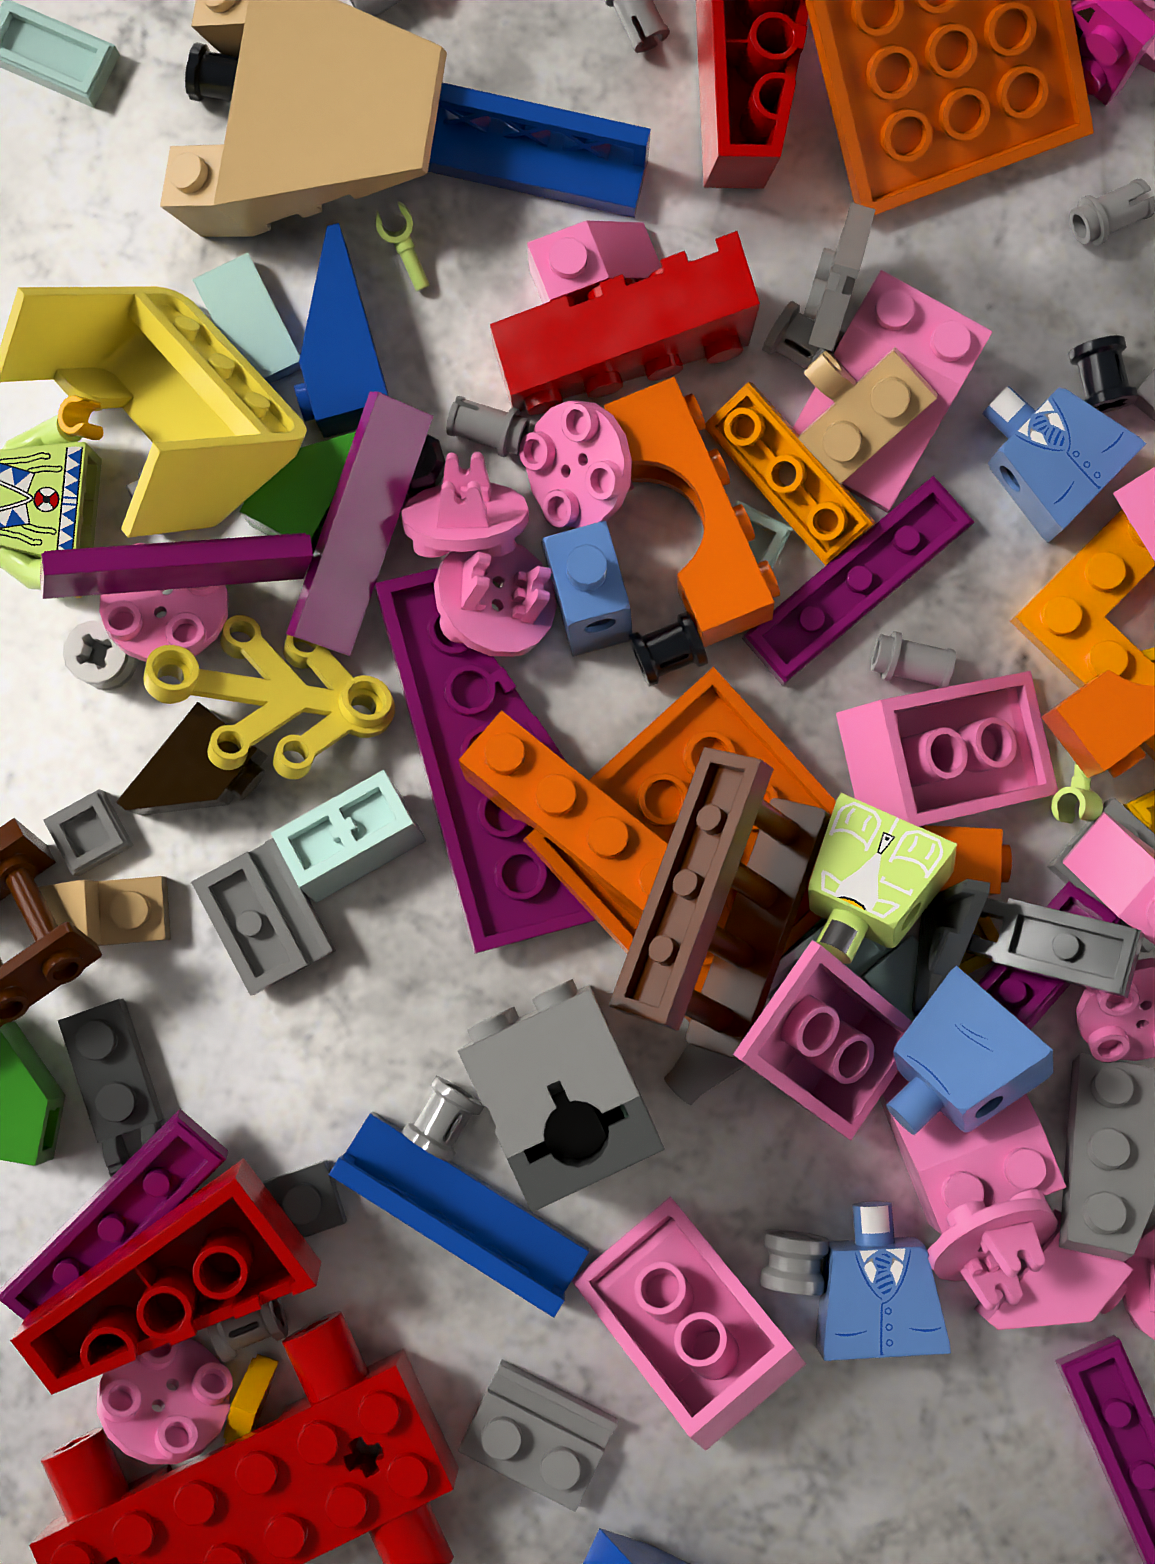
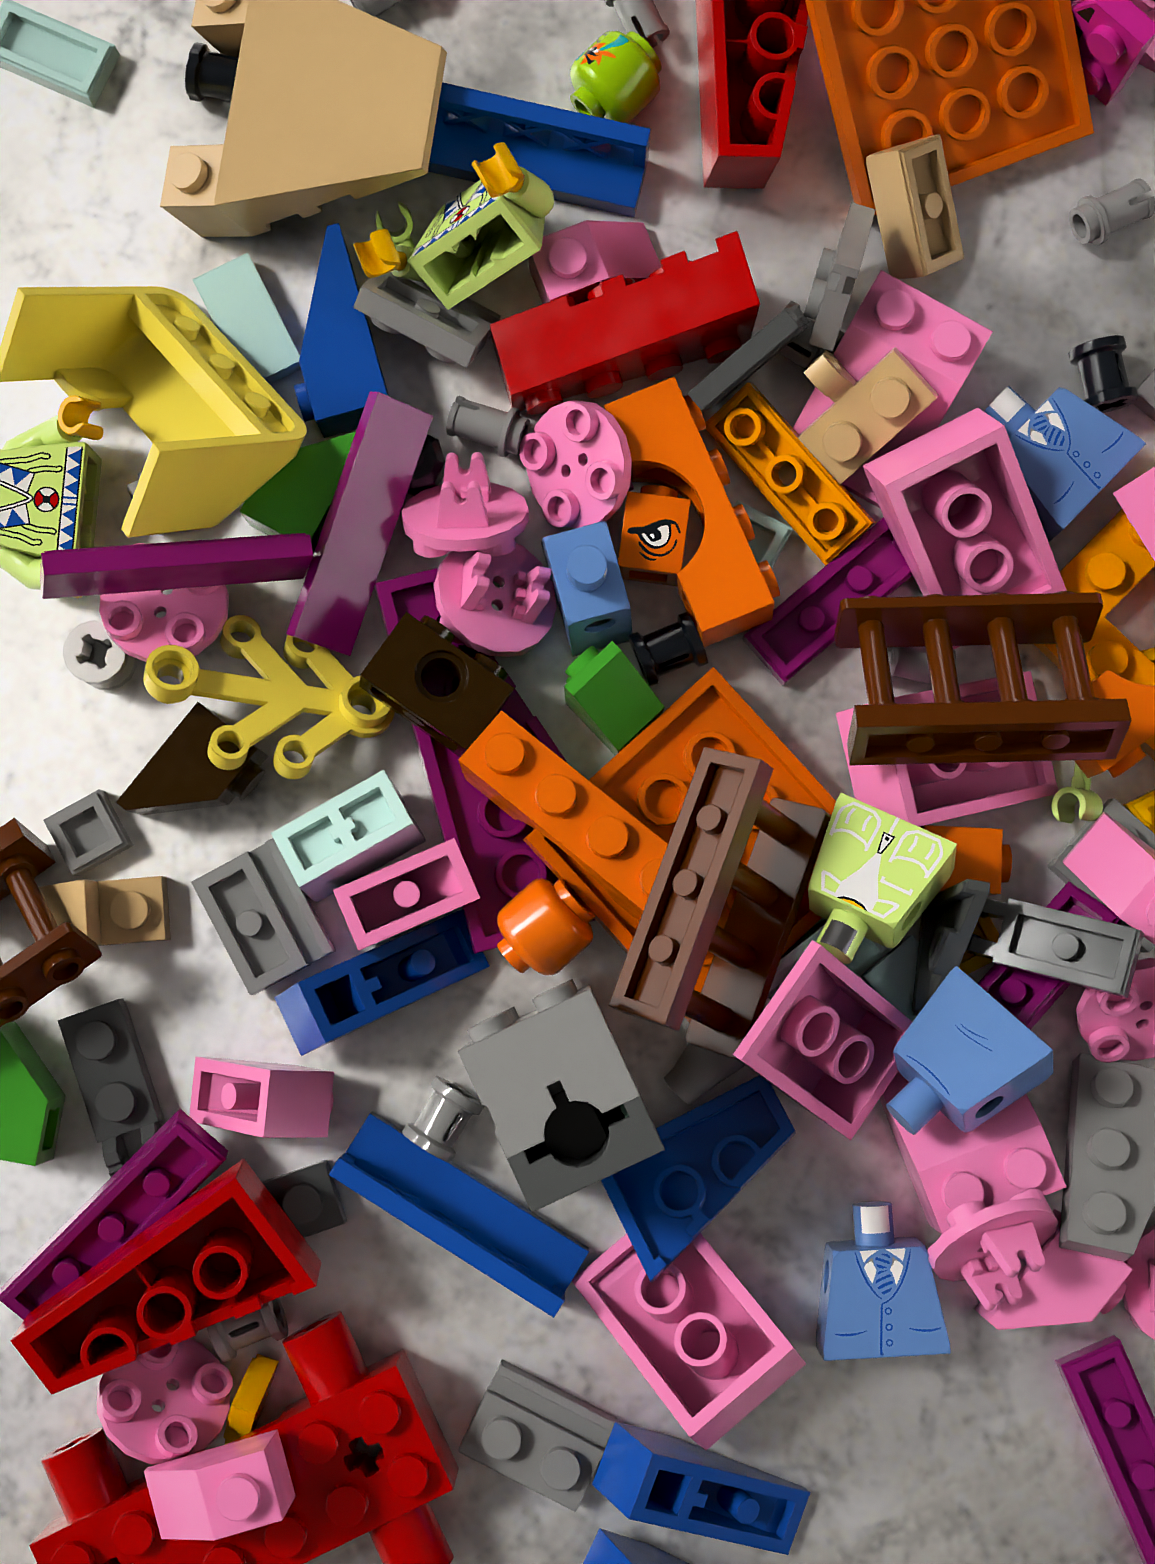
(222, 1489): none -> bright pink slope
(262, 1098): none -> bright pink slope
(379, 982): none -> blue slope
(396, 681): none -> dark brown brick
(406, 894): none -> bright pink slope
(416, 312): none -> light grey plate
(472, 235): none -> yellowish green torso
(544, 927): none -> orange head
(610, 696): none -> bright green slope
(615, 77): none -> lime head
(653, 535): none -> orange brick
(697, 1490): none -> blue slope
(702, 1169): none -> blue wing
(749, 358): none -> dark grey tile
(794, 1262): light grey wheel -> none
(915, 208): none -> tan slope
(964, 512): none -> bright pink slope
(978, 731): none -> reddish brown fence

